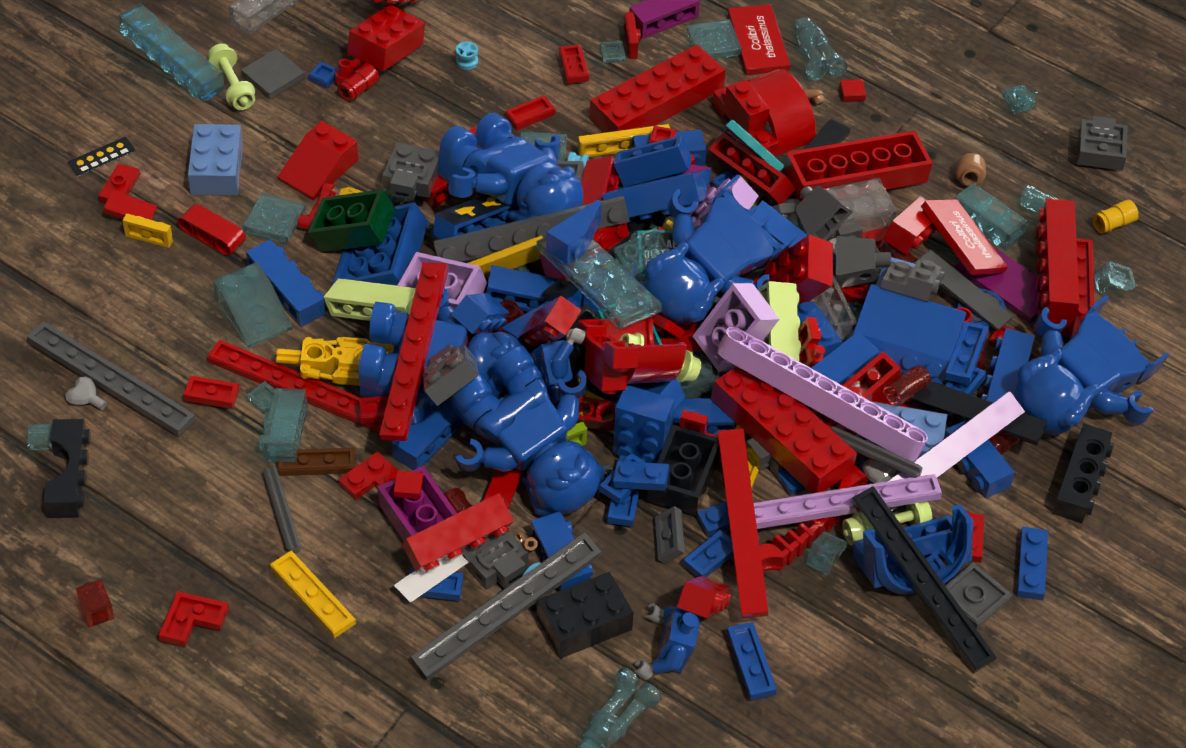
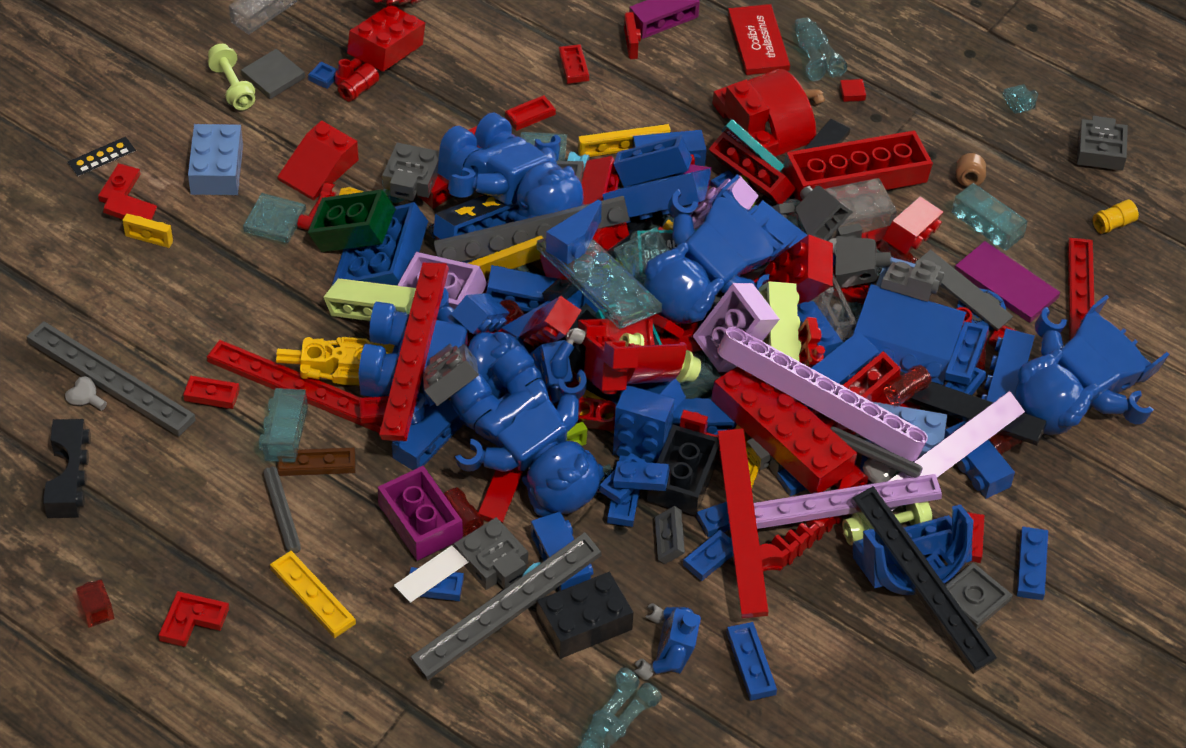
(39, 436): clear light blue tile -> none
(171, 52): clear light blue brick -> none
(211, 229): red beam -> none
(251, 304): clear light blue slope -> none
(260, 397): clear light blue tile -> none
(292, 288): blue brick -> none
(367, 475): red plate -> none
(408, 484): red tile -> none
(457, 533): red brick -> none
(467, 55): medium azure wheel -> none
(529, 543): medium nougat arm -> none
(612, 51): clear light blue tile -> none
(658, 92): red brick -> none
(661, 133): red tile -> none
(704, 597): red brick -> none
(715, 38): clear light blue tile -> none
(825, 552): clear light blue bracket -> none
(964, 237): tile -> none
(1034, 198): clear light blue piece -> none
(1057, 262): red brick -> none
(1082, 473): black brick -> none
(1114, 275): clear light blue bracket -> none

